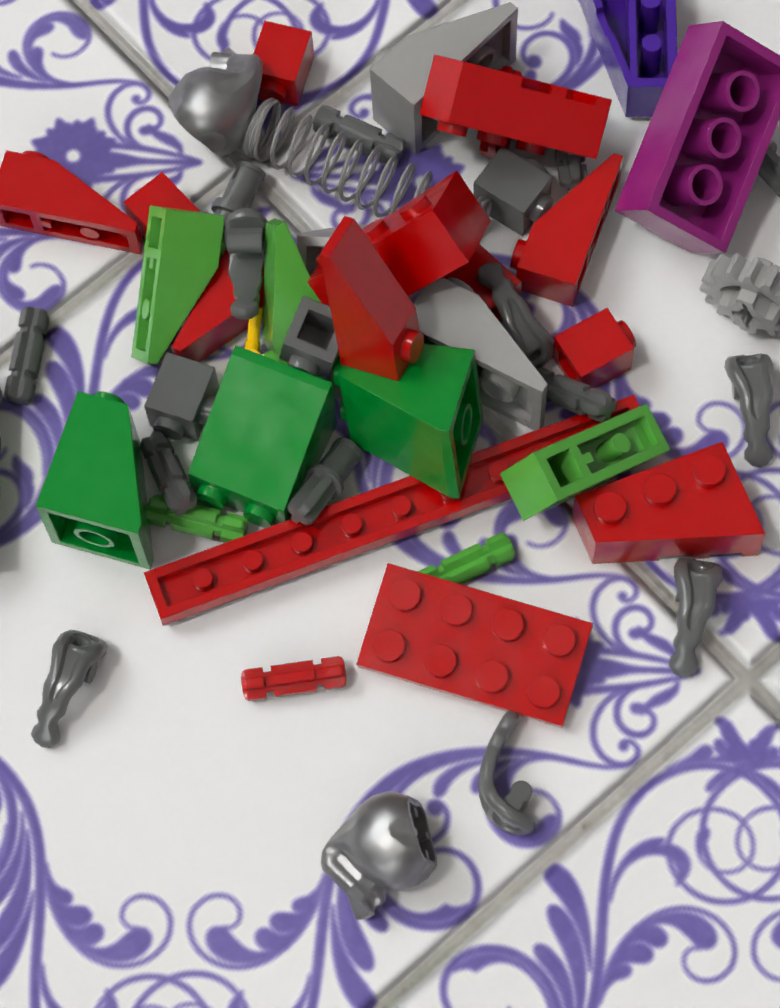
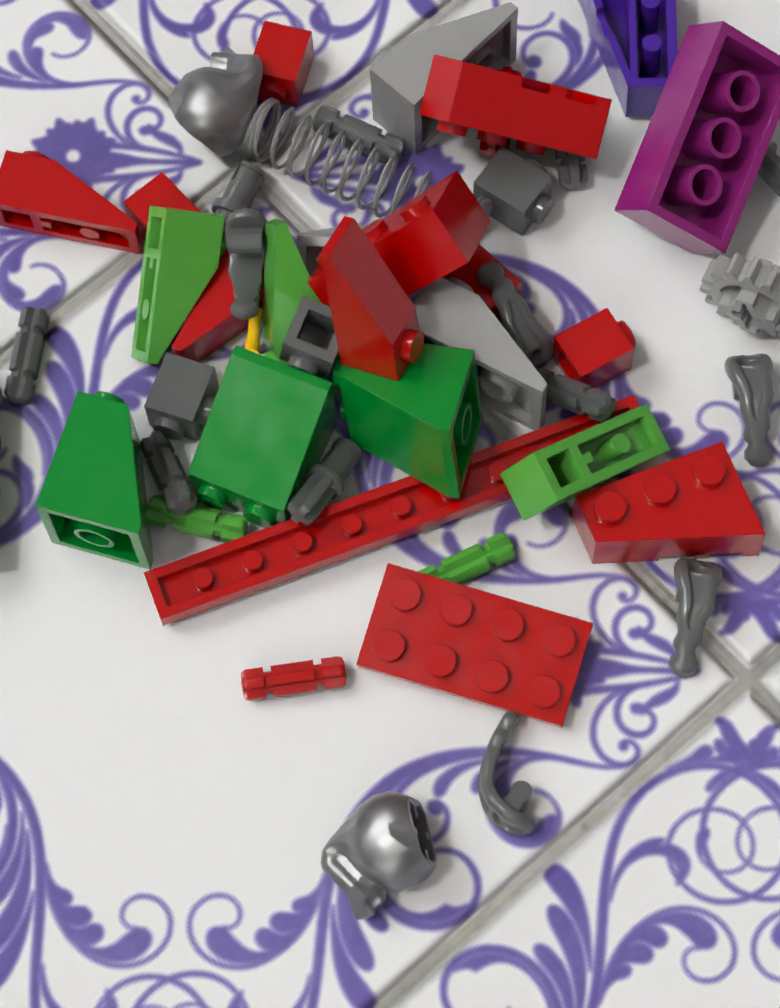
(72, 663): dark grey piece -> none
(565, 237): red slope -> none

